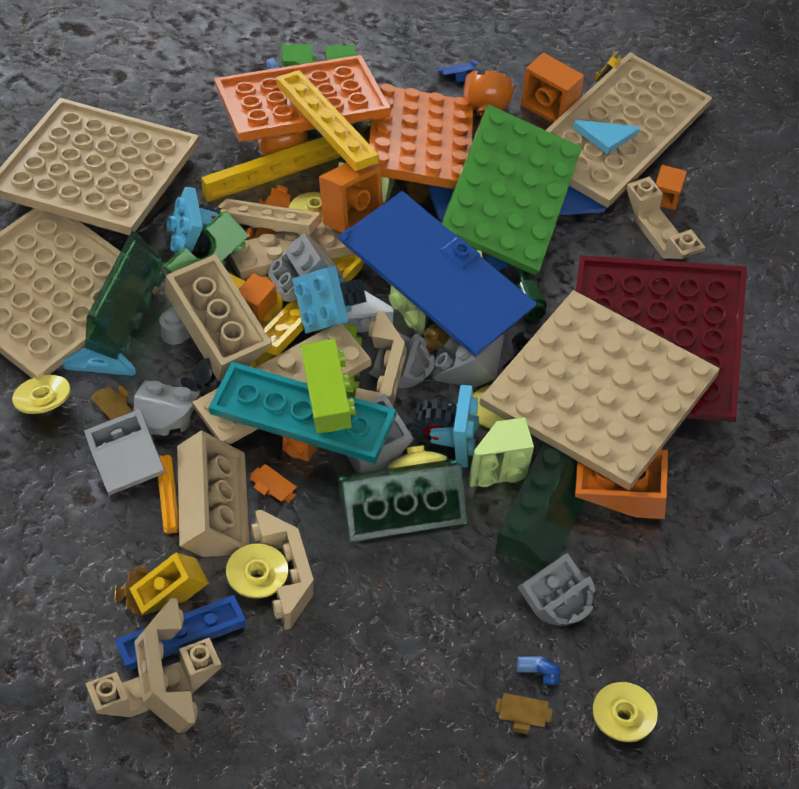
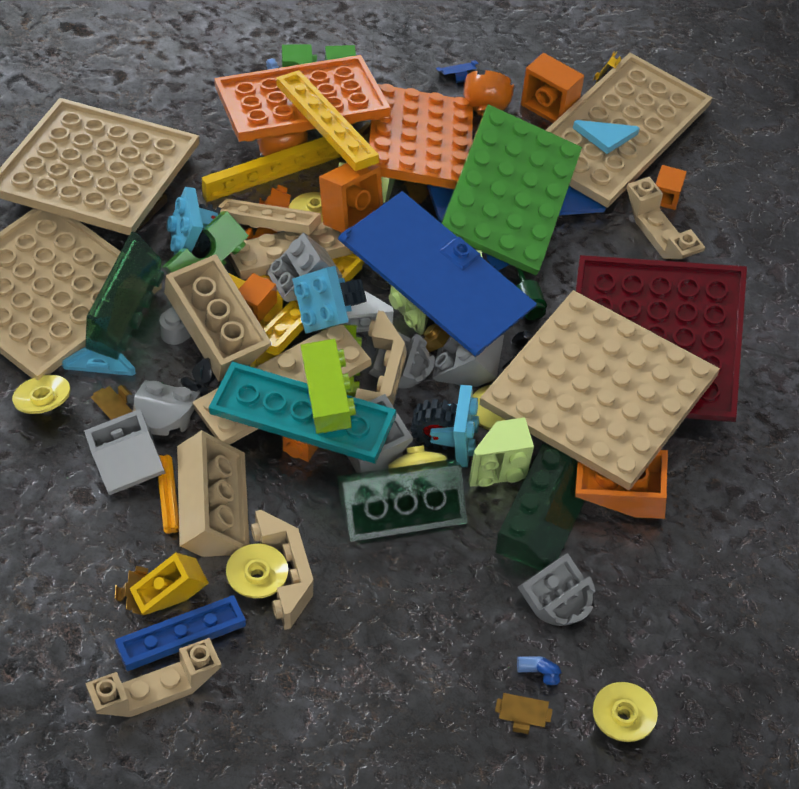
(172, 707): tan slope -> none
(272, 483): orange piece -> none

